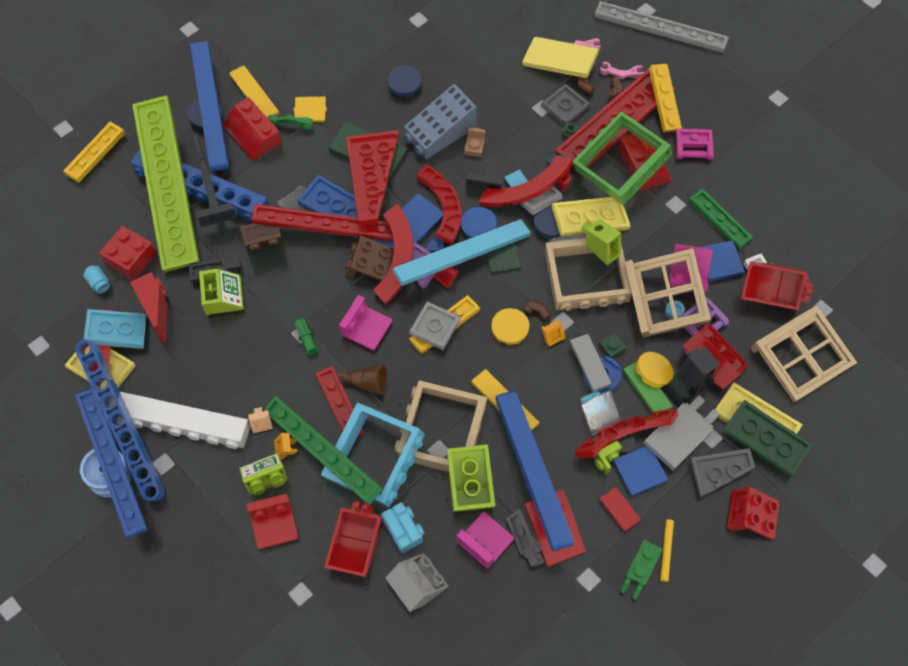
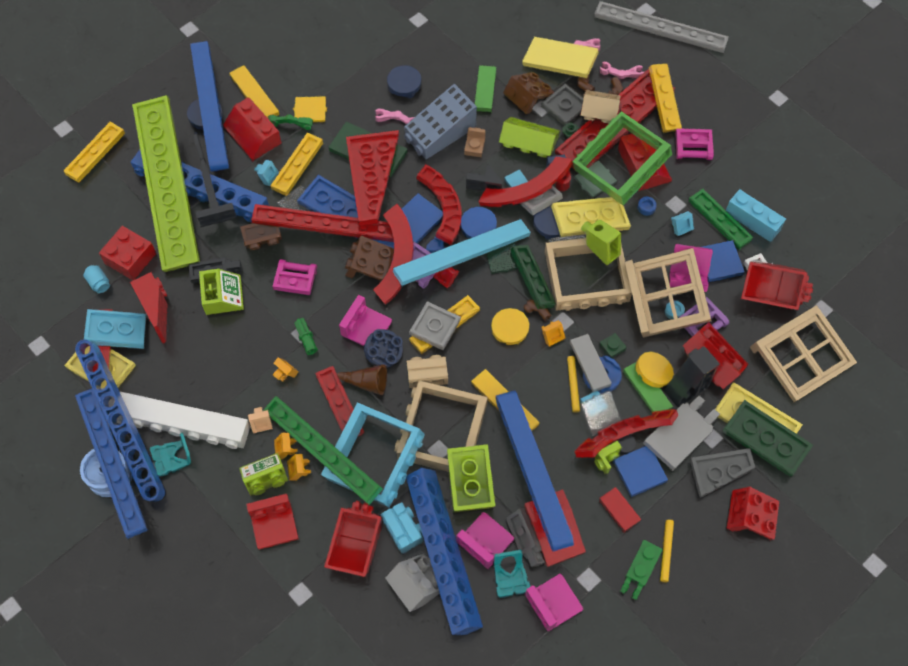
(165, 457): none -> teal piece
(267, 172): none -> medium azure tile
(284, 369): none -> light orange tile
(293, 281): none -> dark pink plate
(296, 164): none -> yellow plate
(296, 467): none -> light orange tile
(383, 348): none -> dark blue tile
(387, 115): none -> bright pink piece
(427, 370): none -> tan brick
(444, 552): none -> blue brick
(485, 88): none -> bright green tile
(511, 582): none -> teal piece
(526, 90): none -> reddish brown bracket
(529, 137): none -> lime slope
(532, 277): none -> dark green tile
(553, 602): none -> dark pink bracket
(573, 384): none -> yellow bar
(600, 106): none -> tan slope
(602, 172): none -> sand green piece
(647, 206): none -> blue tile
(682, 223): none -> medium azure tile
(755, 215): none -> medium azure brick

